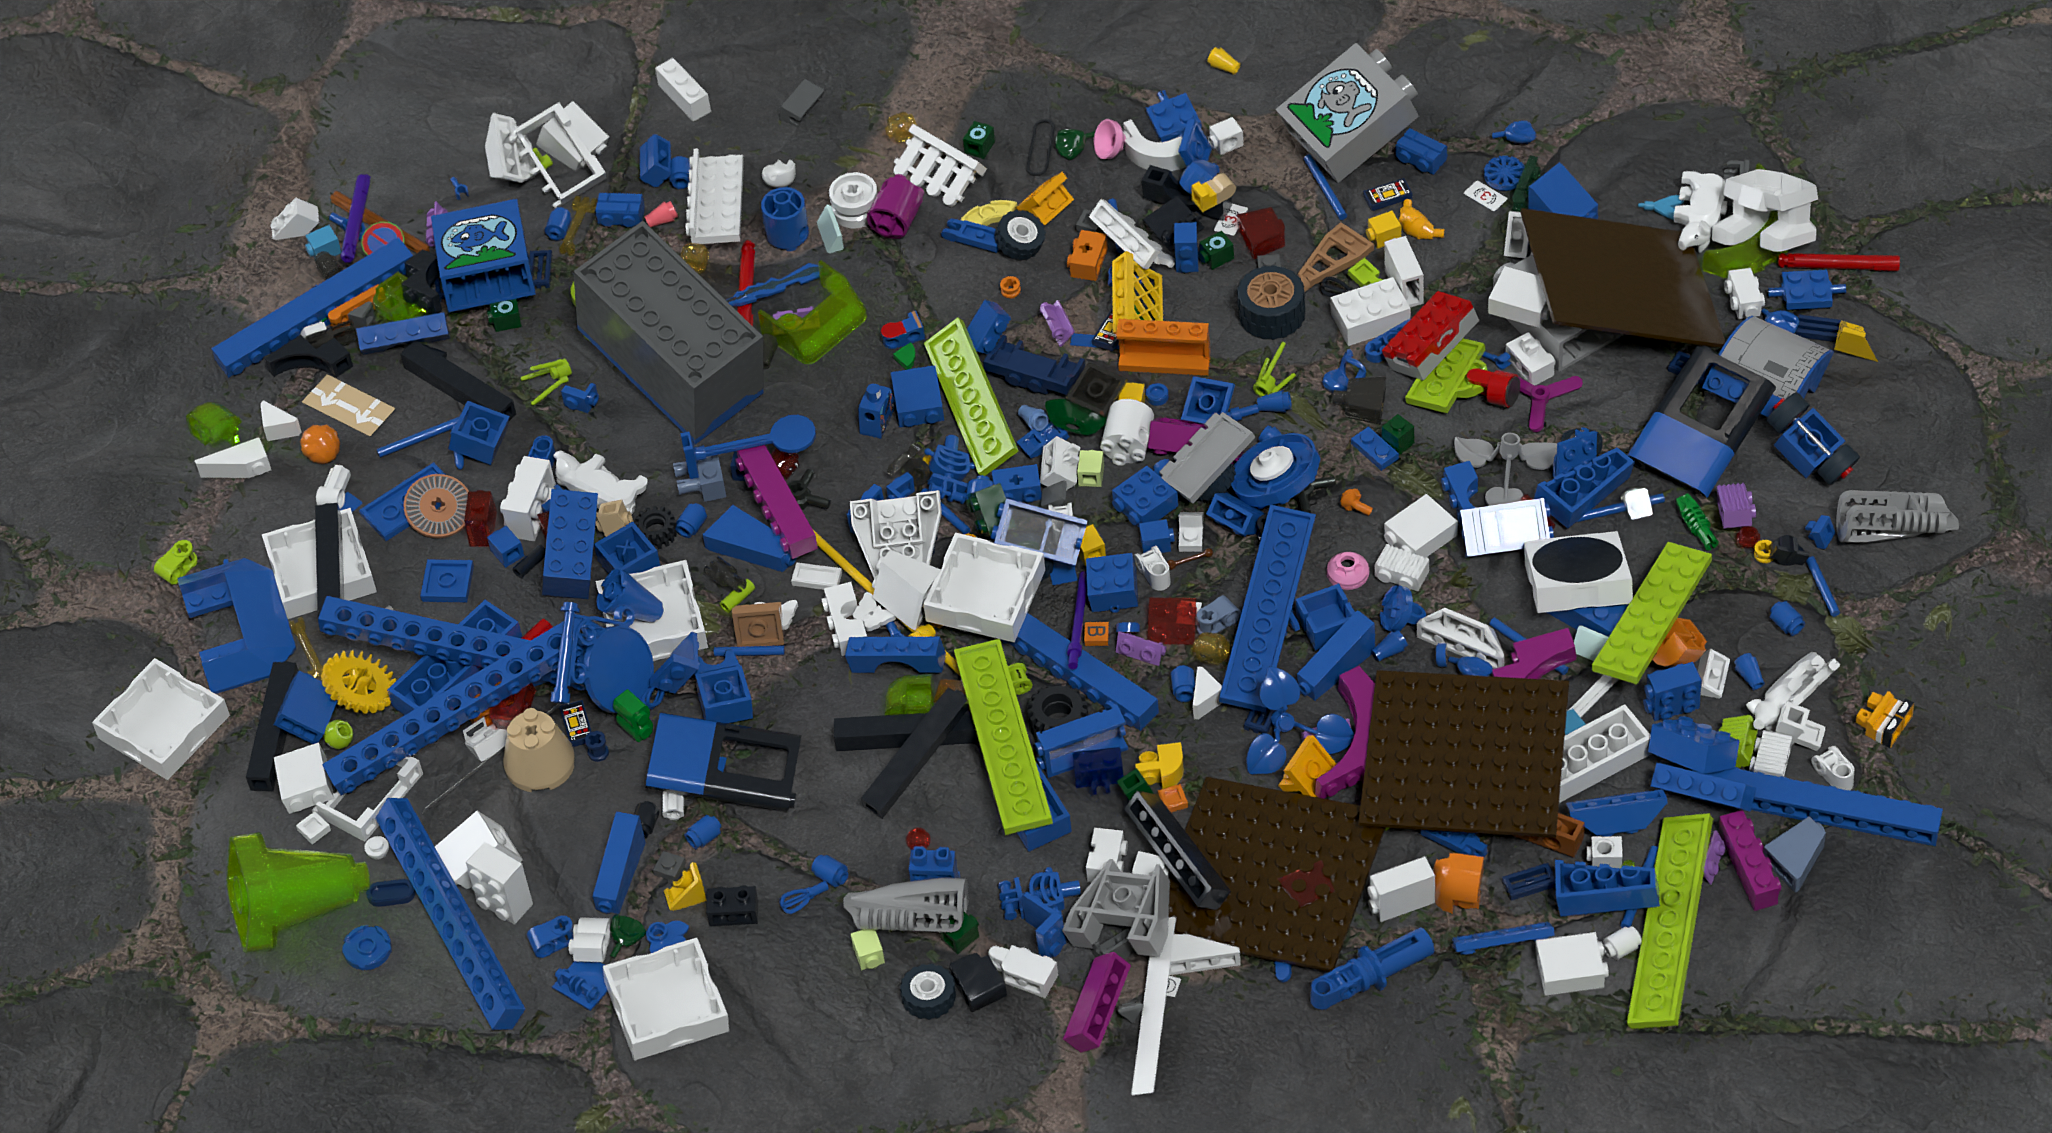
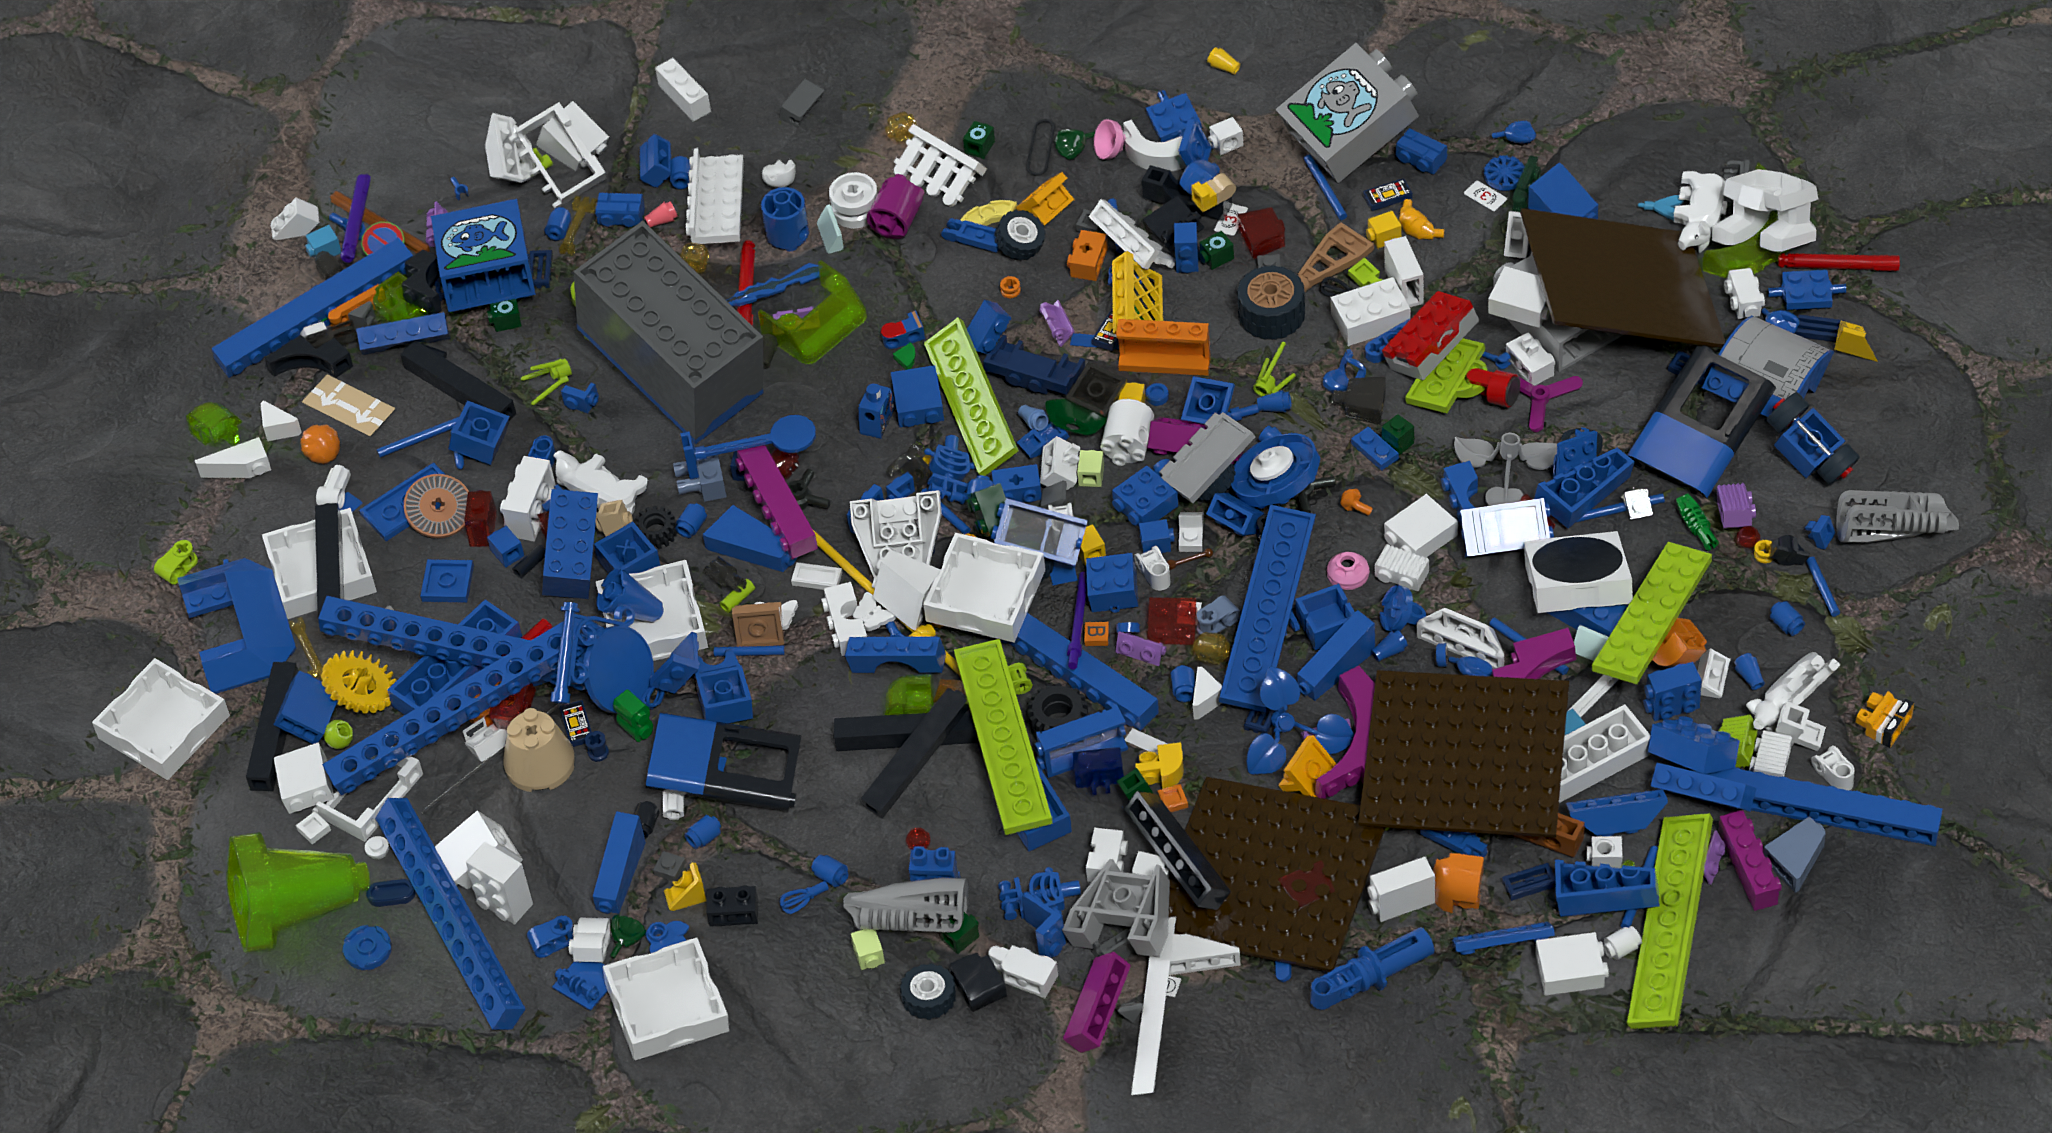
(1143, 740): none -> white sticker

